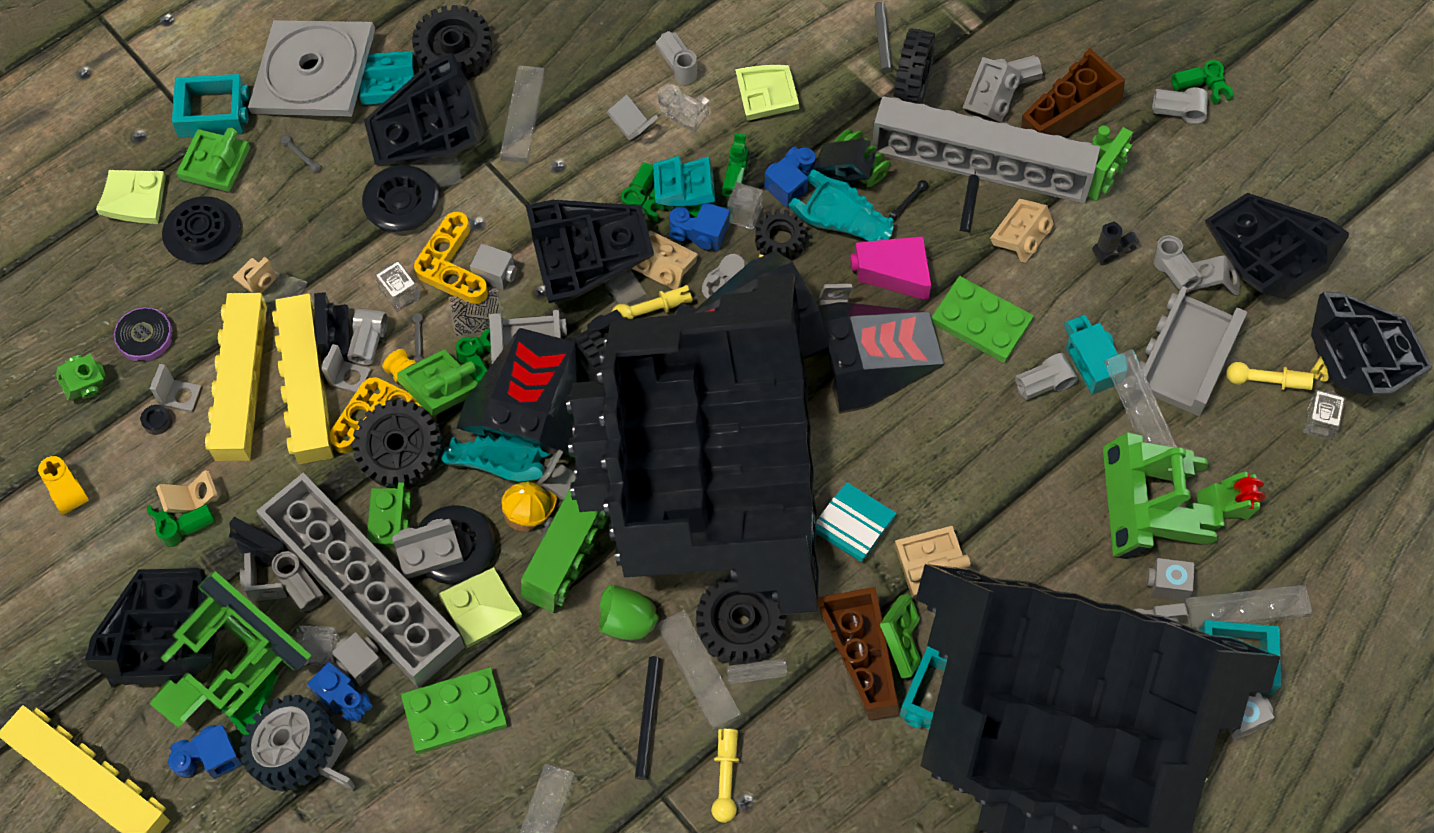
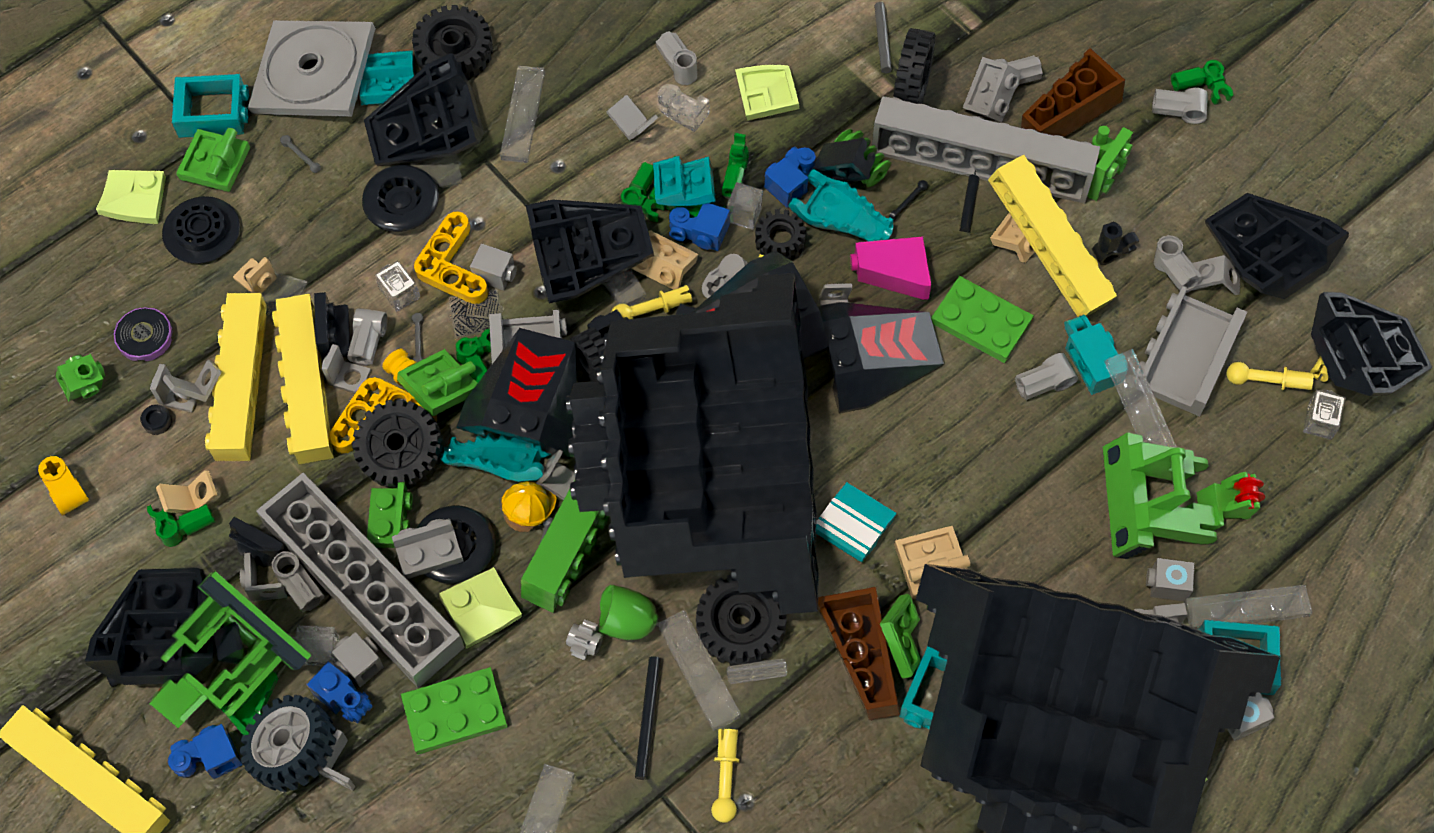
(198, 390): none -> light grey bracket
(229, 644): none -> black slope
(584, 639): none -> light grey gear
(1052, 236): none -> light yellow brick

